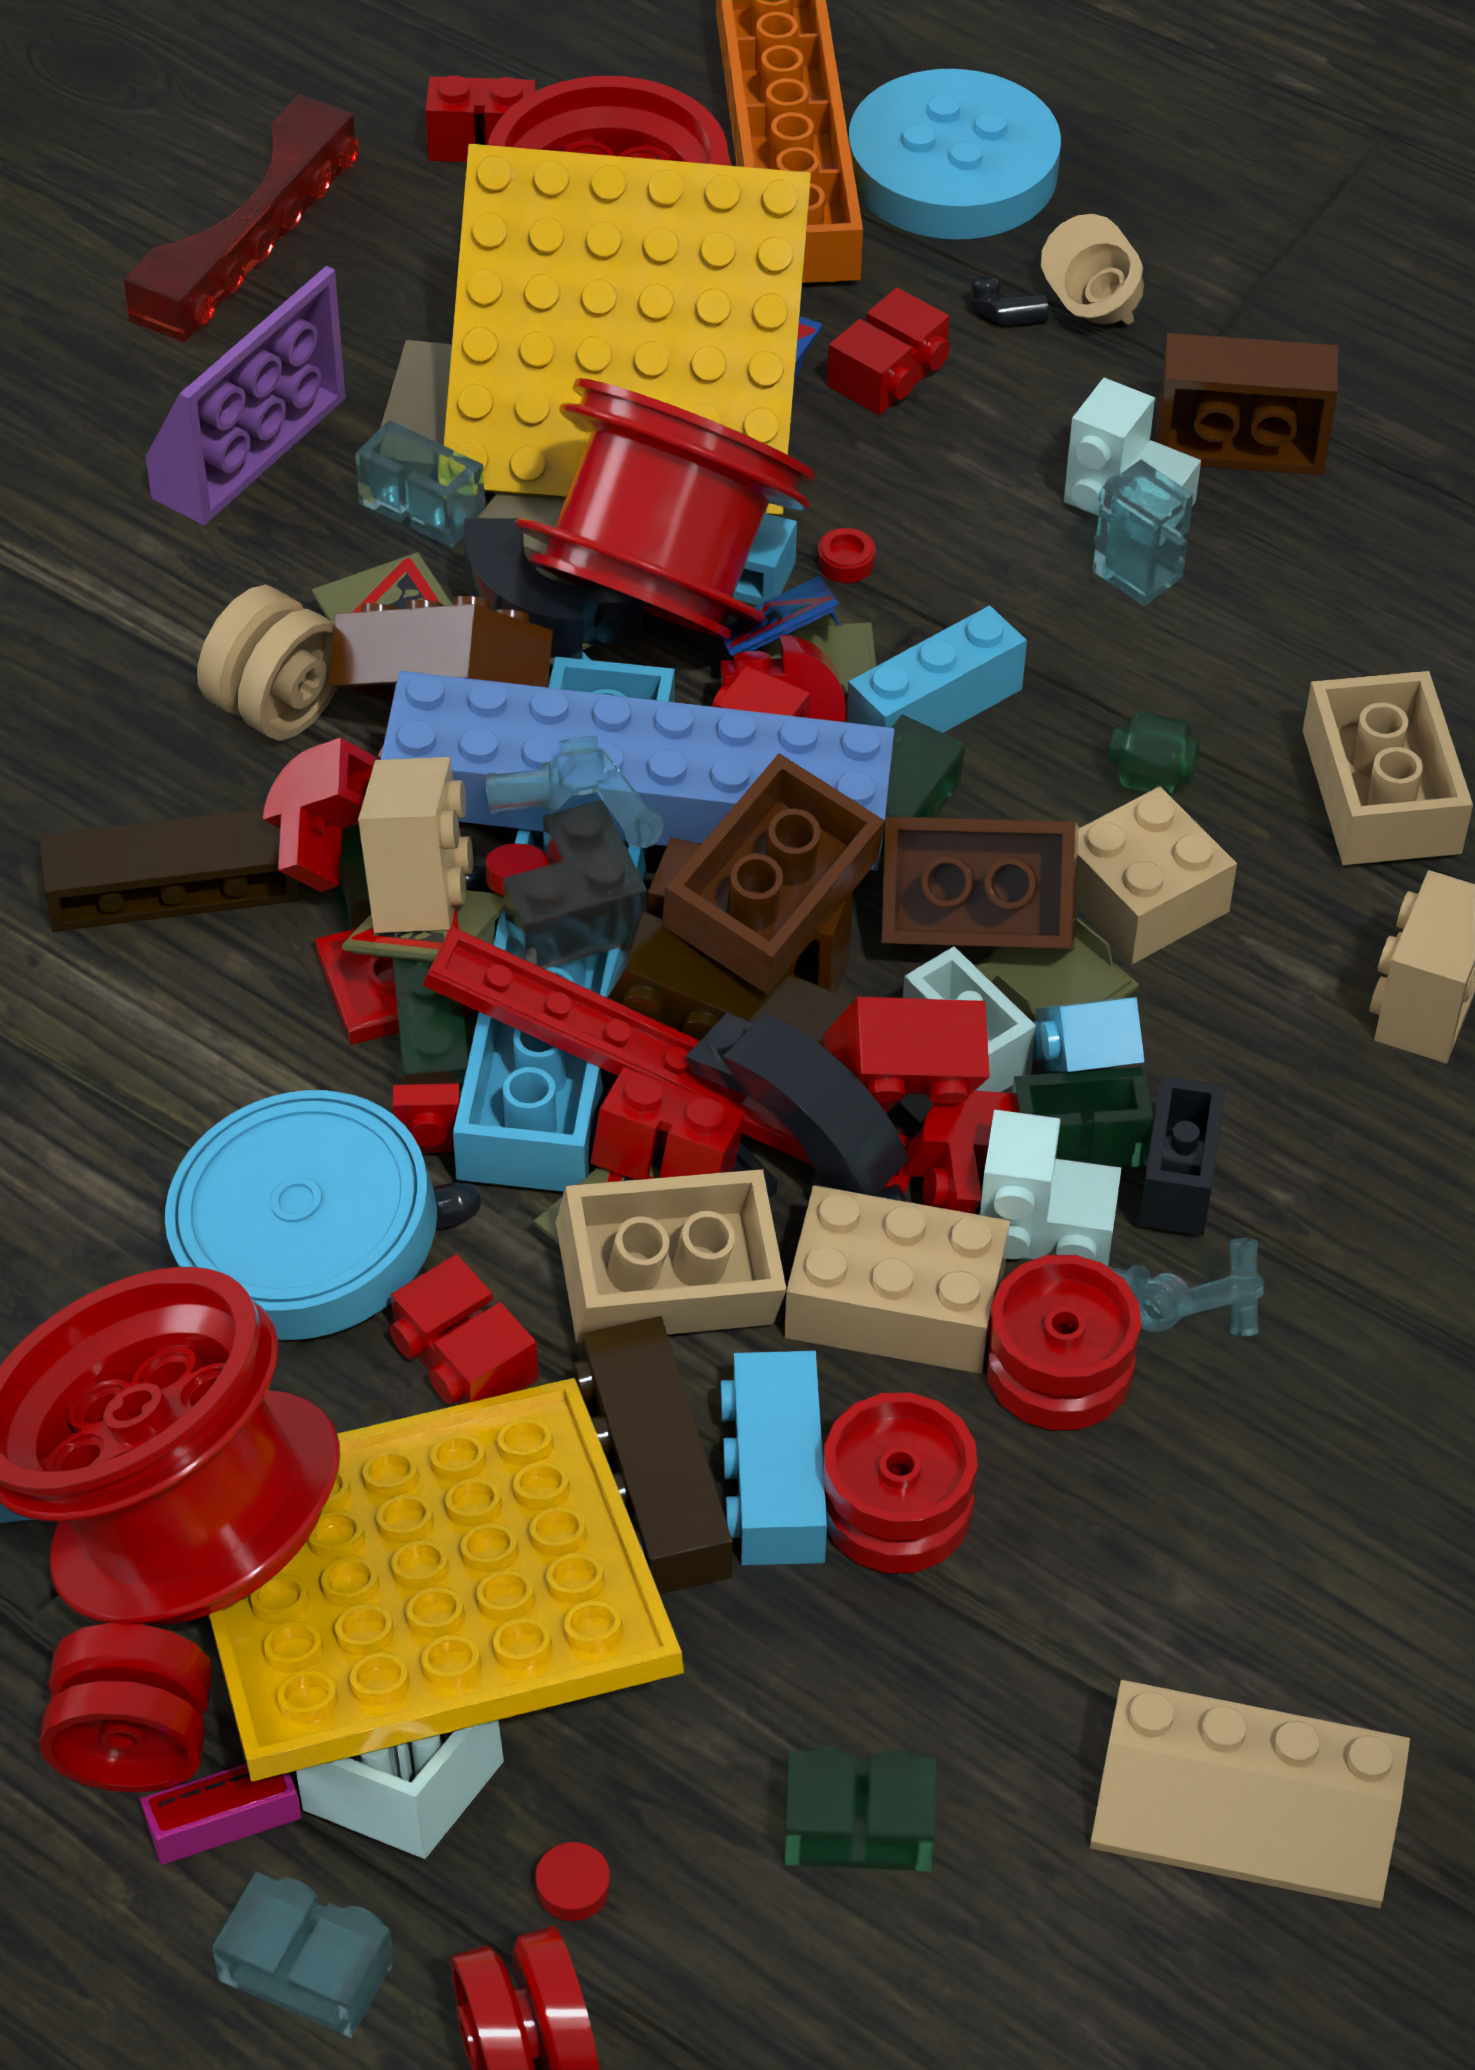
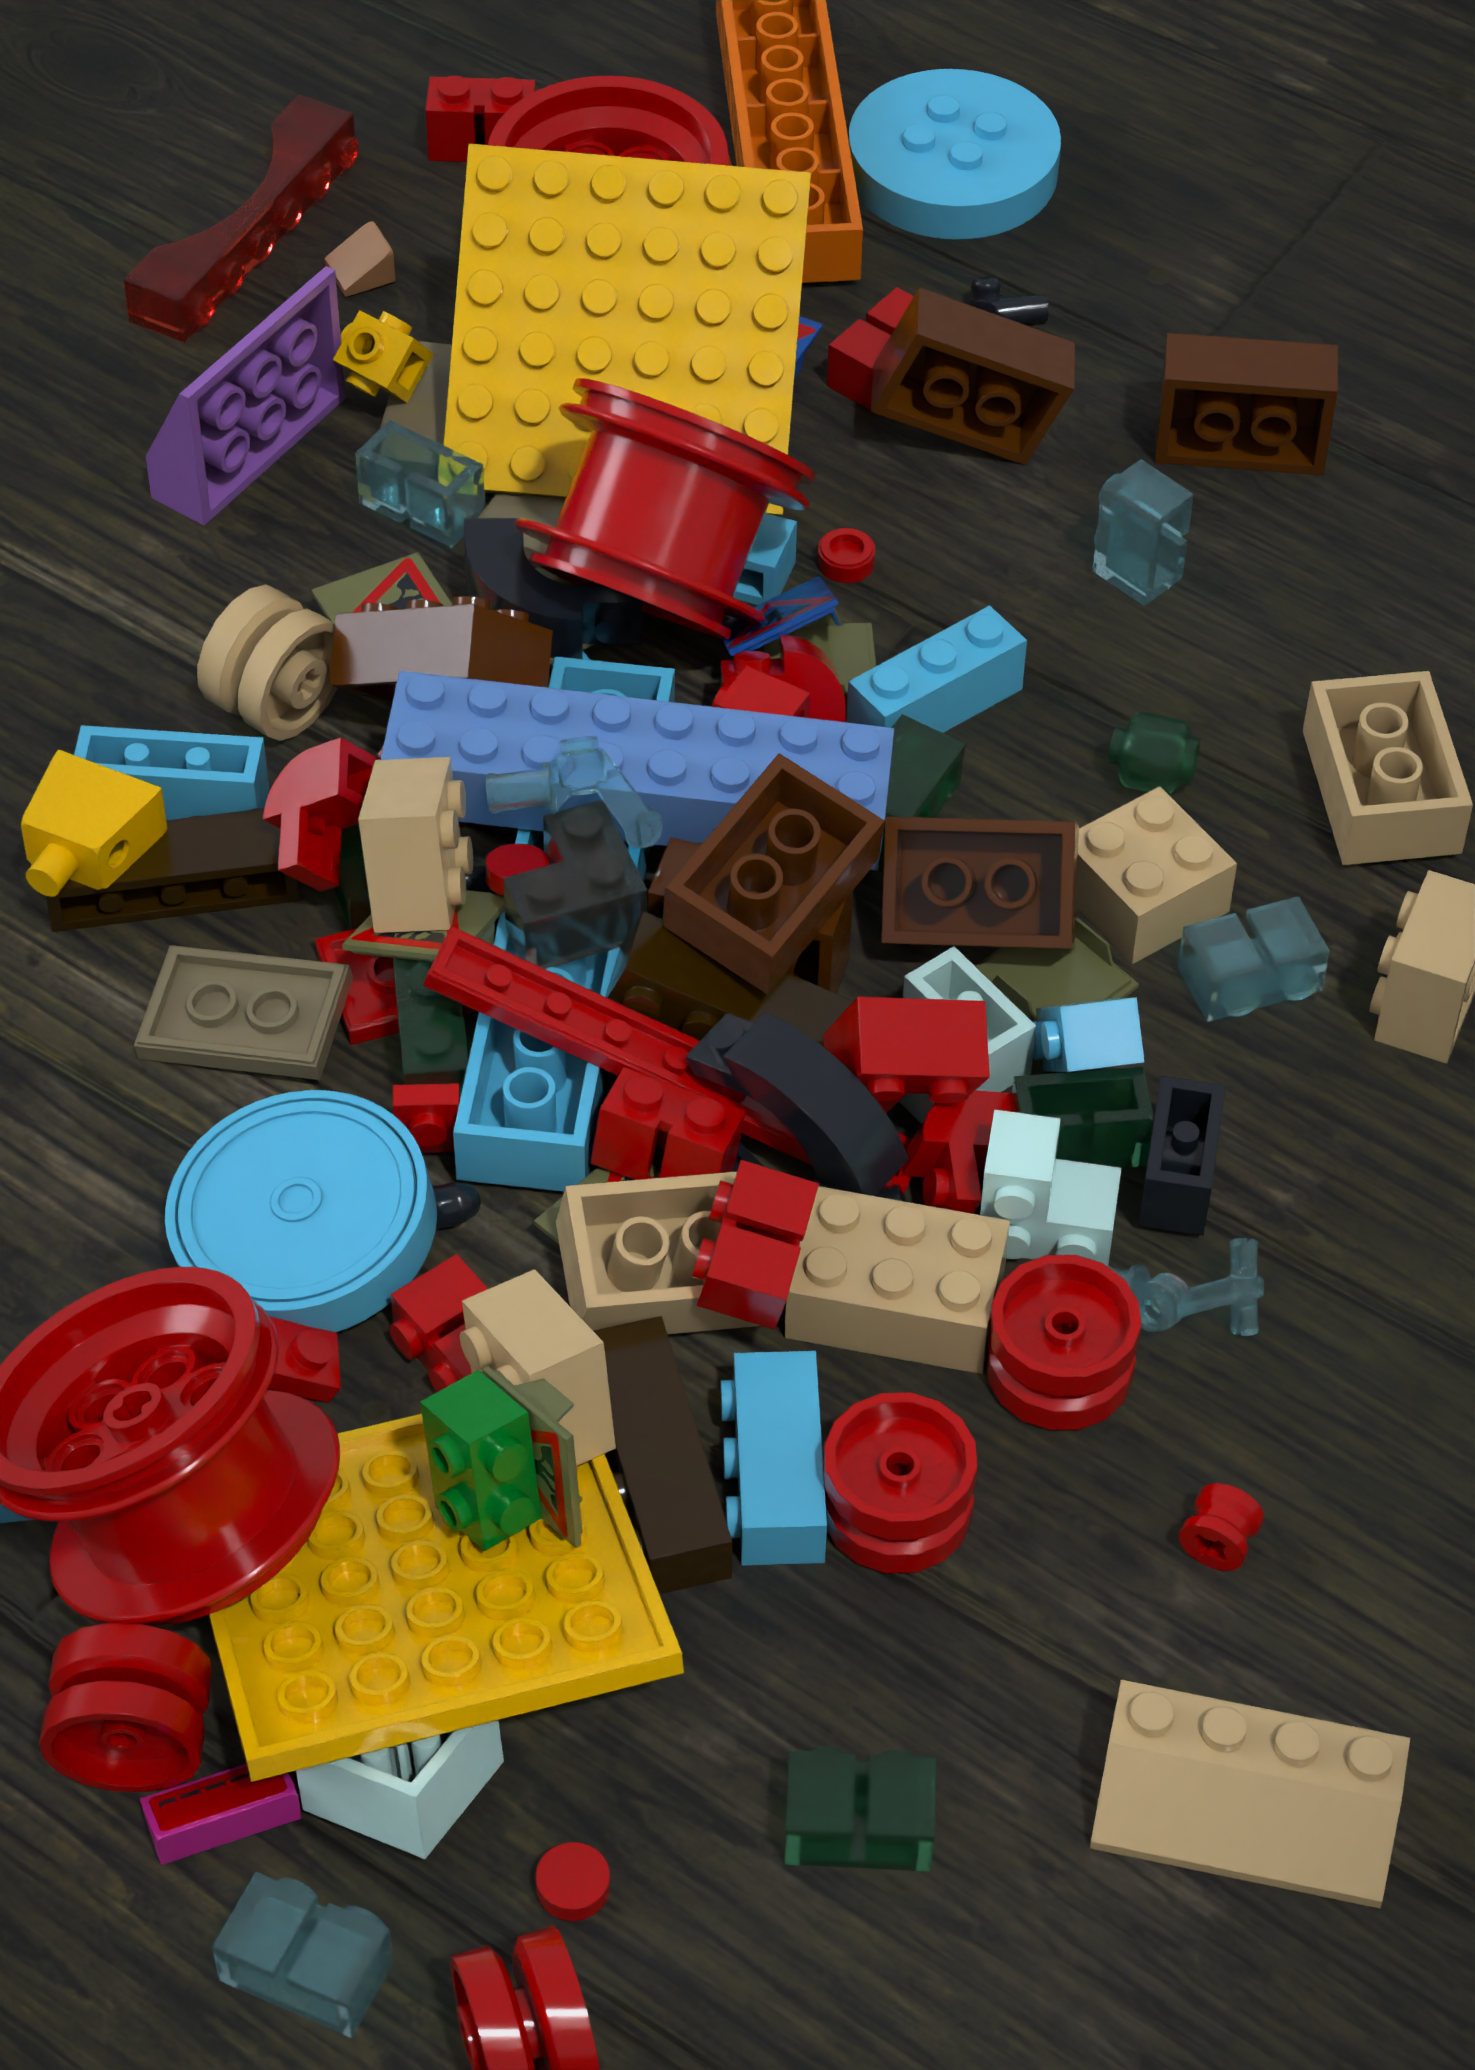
(88, 824): none -> yellow torso
(195, 770): none -> medium azure brick
(244, 1012): none -> dark tan tile
(306, 1361): none -> red bracket
(362, 261): none -> medium nougat slope
(382, 355): none -> yellow brick
(481, 1460): none -> green brick
(535, 1335): none -> tan brick
(552, 1452): none -> olive piece
(756, 1244): none -> red piece
(973, 376): none -> reddish brown brick
(1094, 269): tan piece -> none
(1112, 435): light aqua brick -> none
(1221, 1527): none -> red wheel
(1240, 974): none -> clear light blue piece

